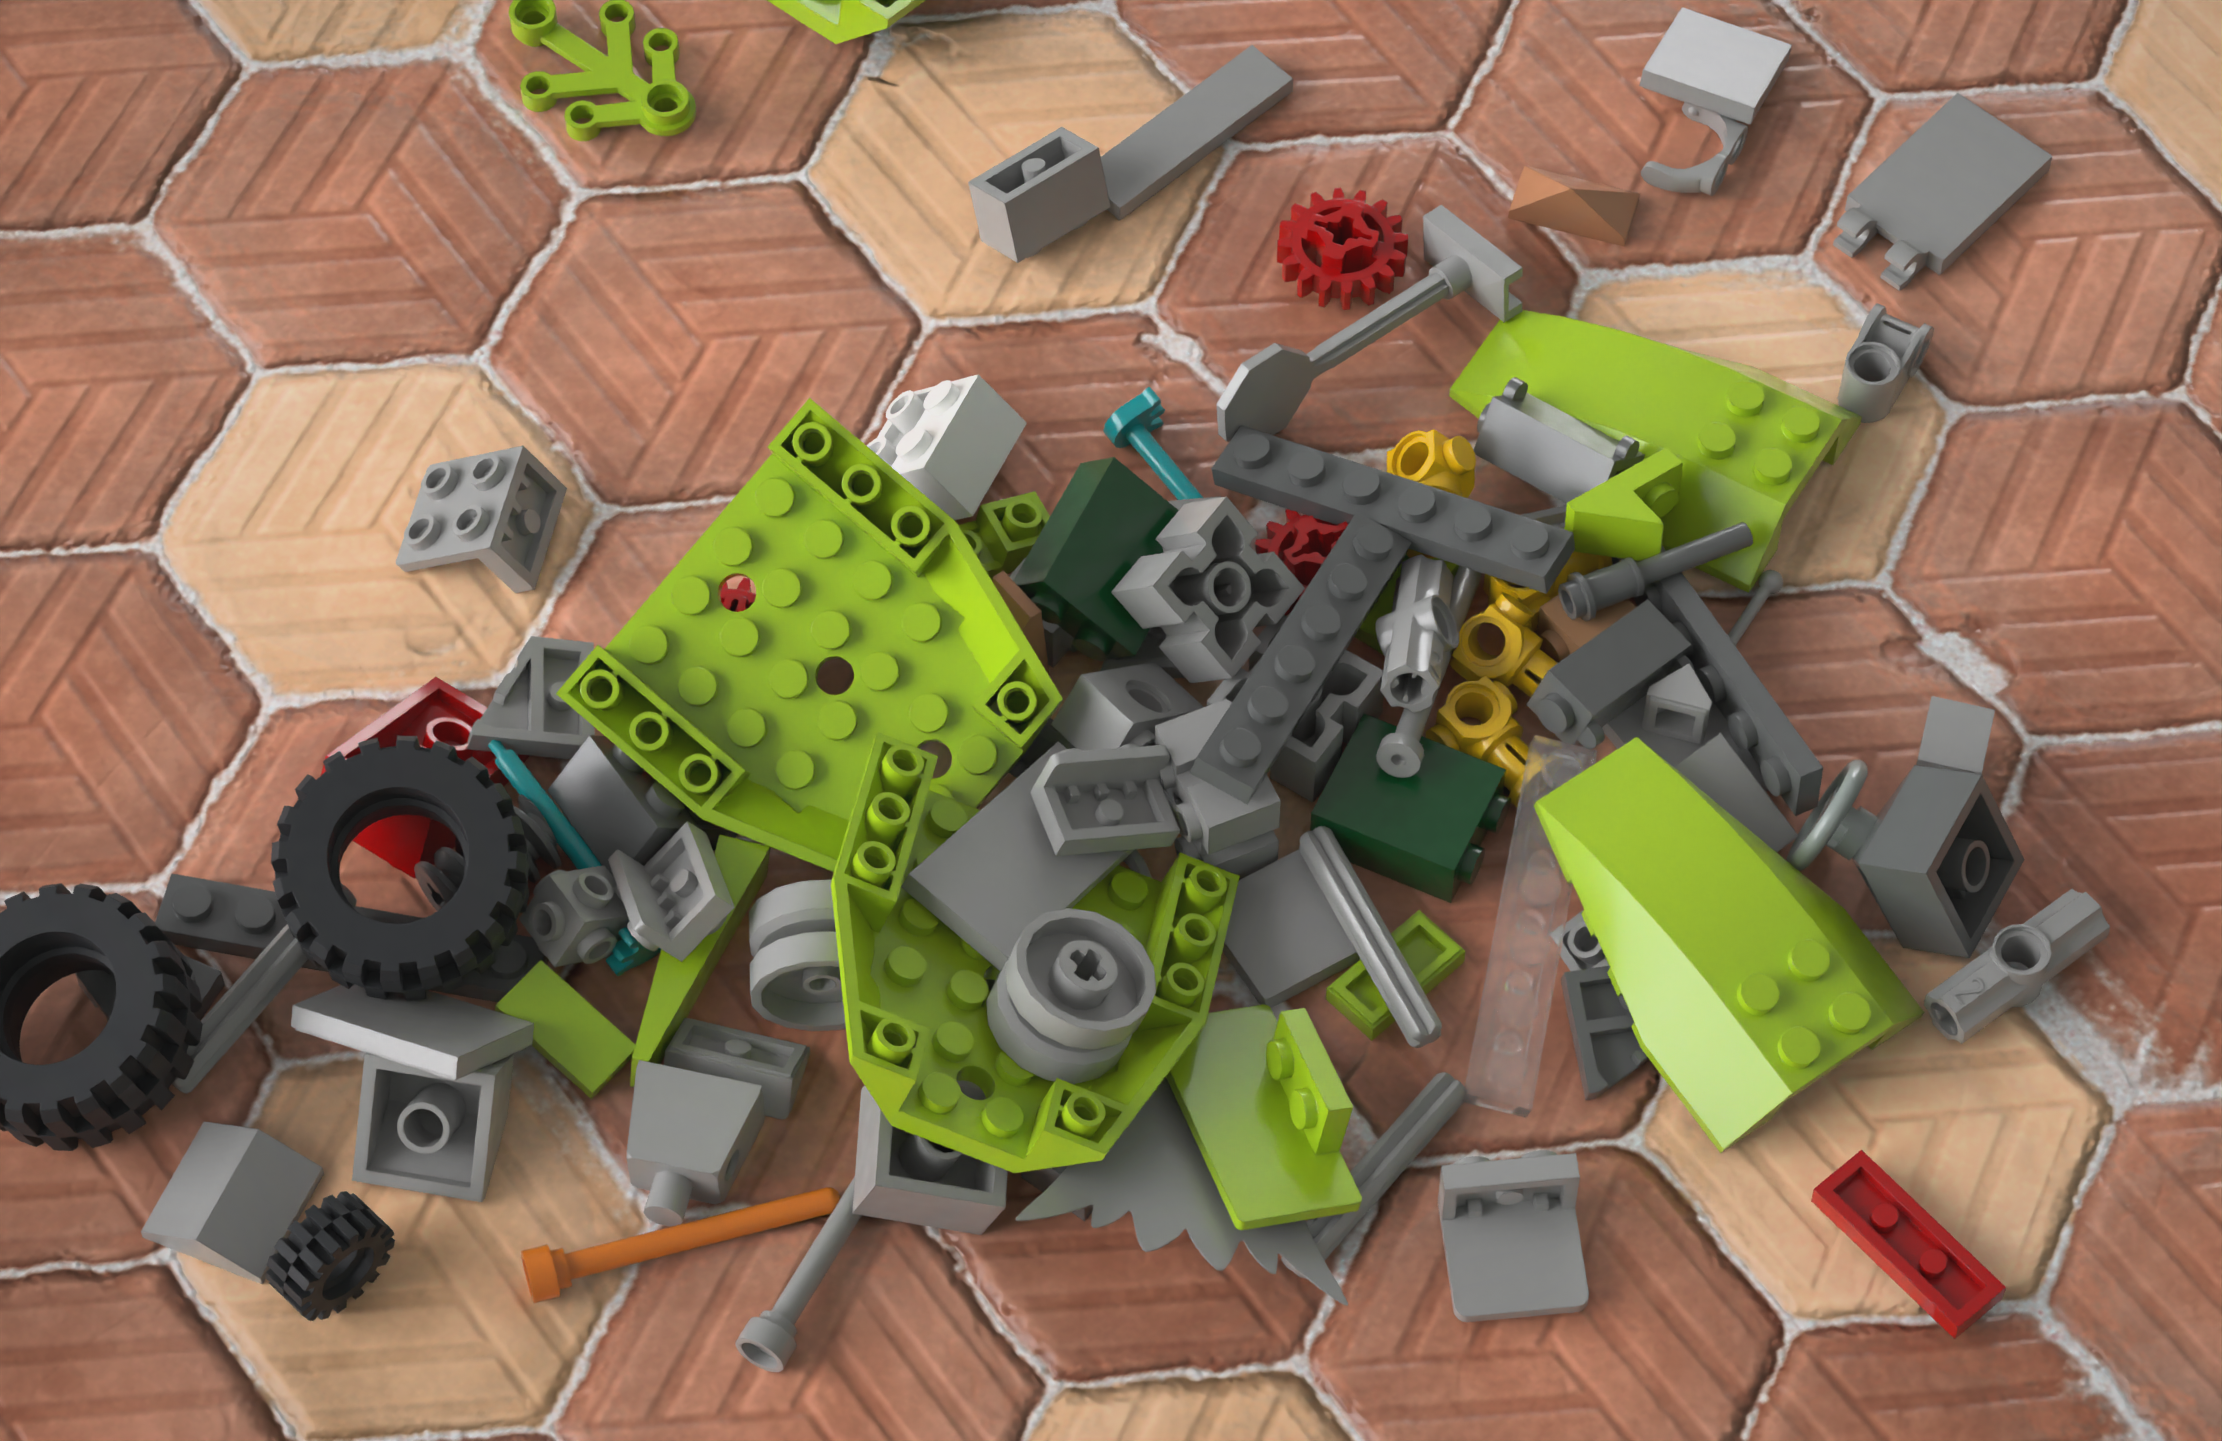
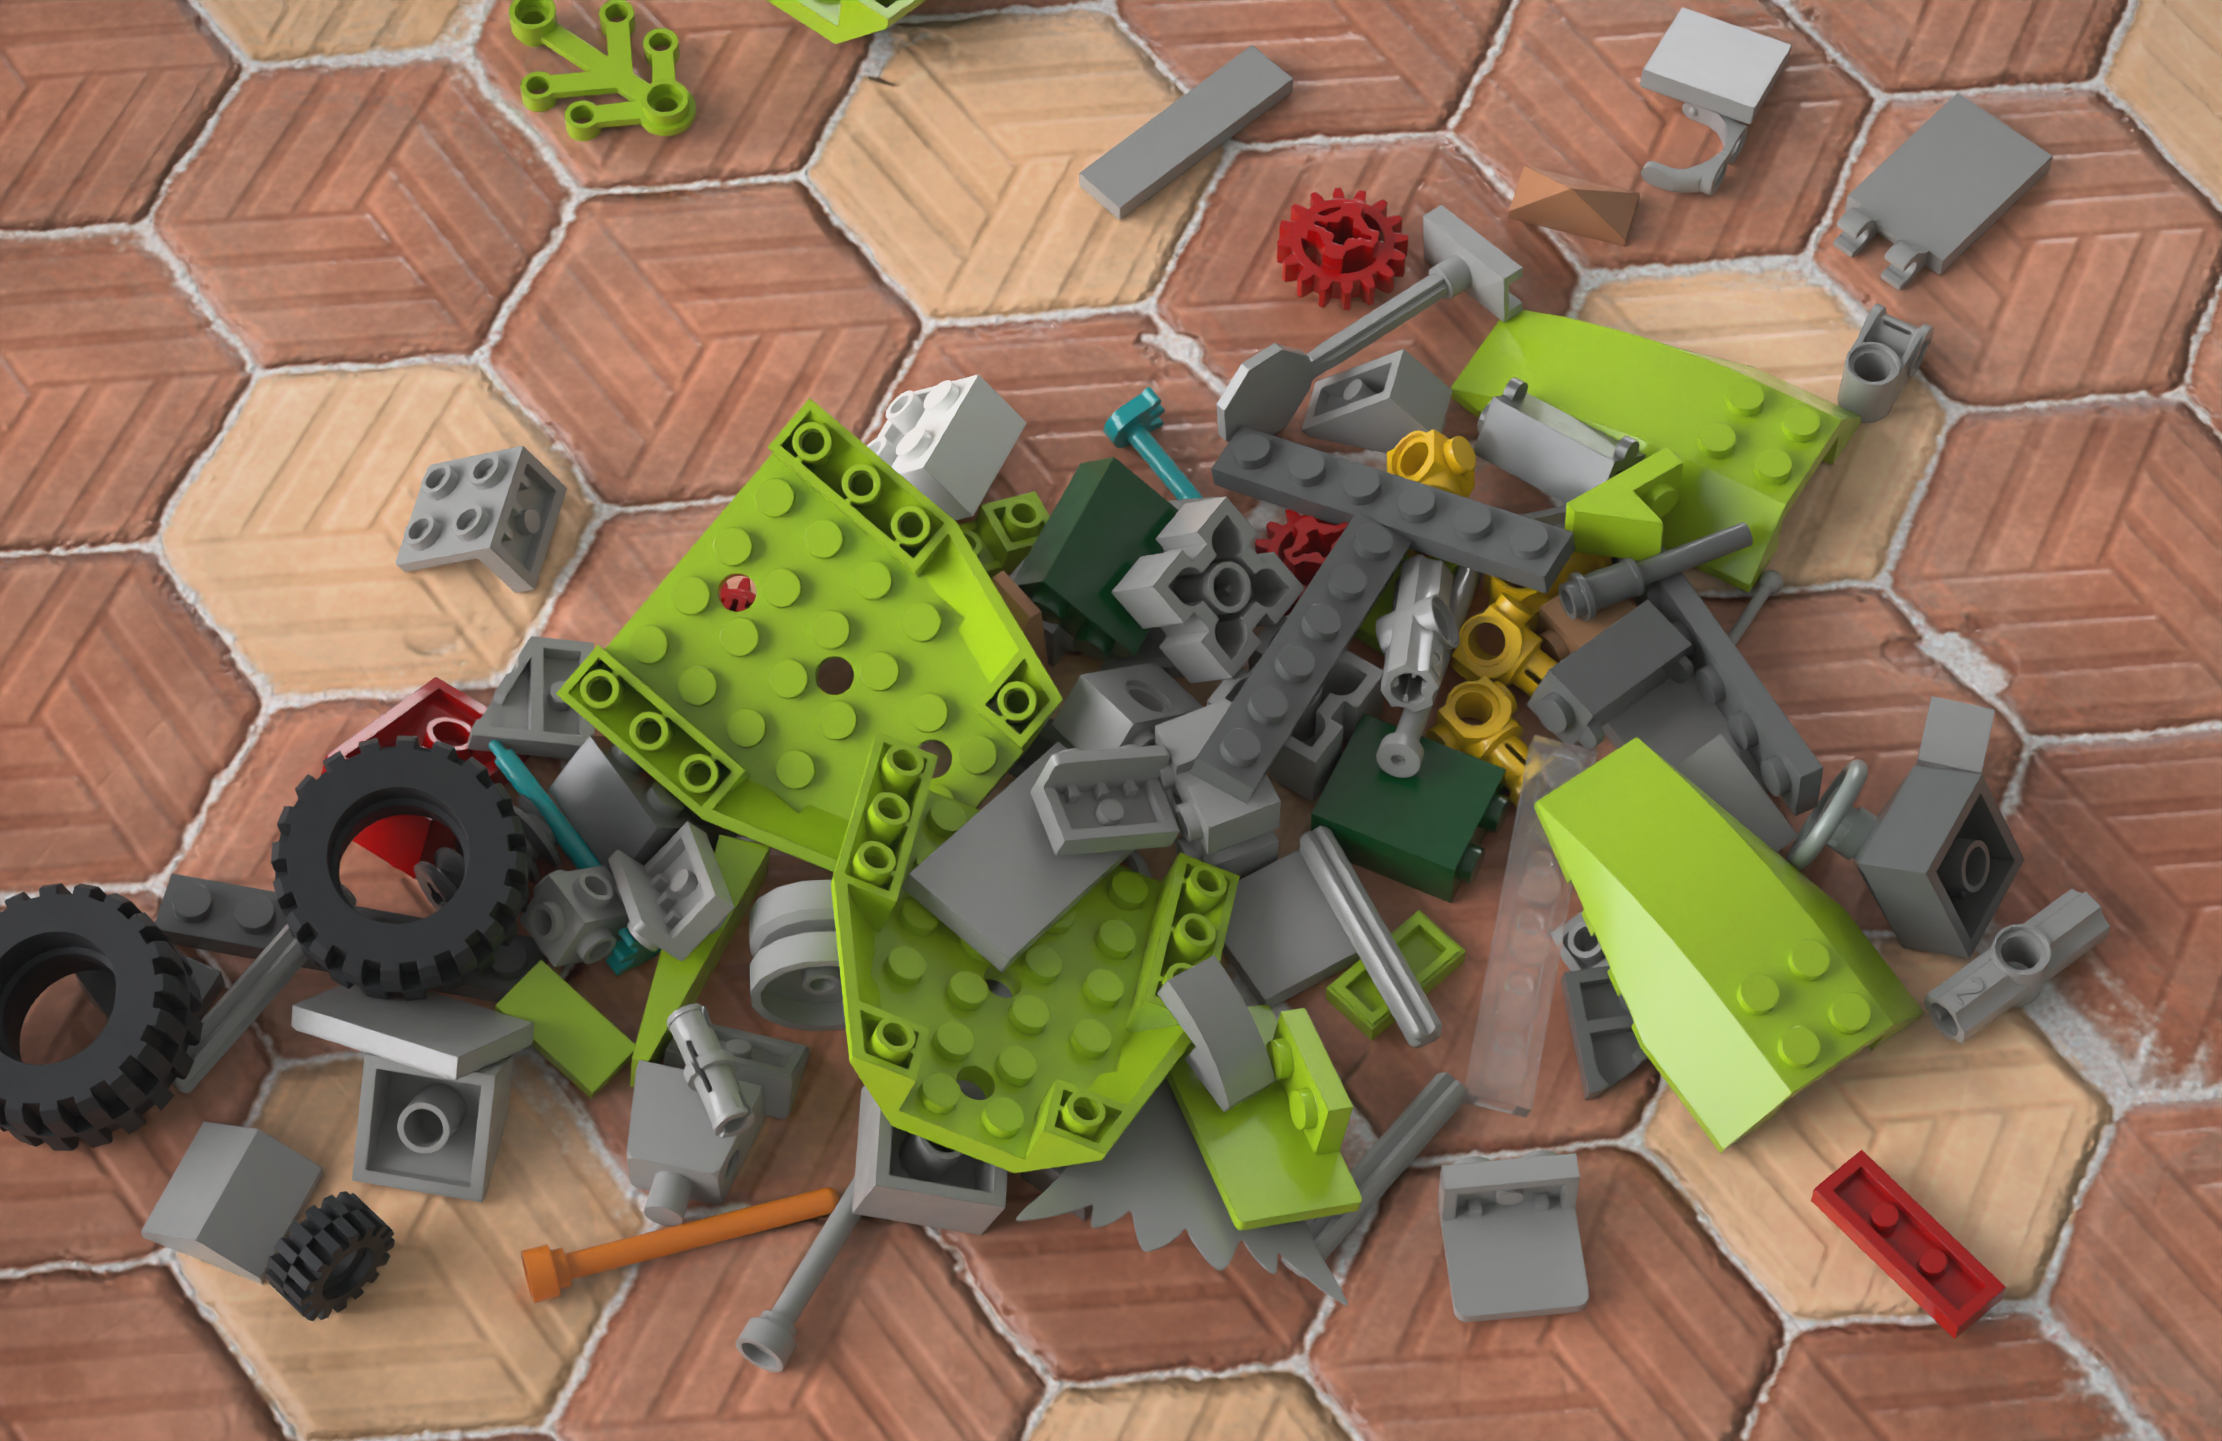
(710, 1070): none -> light grey pin
(1039, 194): light grey brick -> none
(1071, 995): light grey wheel -> none
(1228, 1045): none -> light grey slope
(1377, 403): none -> light grey slope
(1678, 707): light grey slope -> none

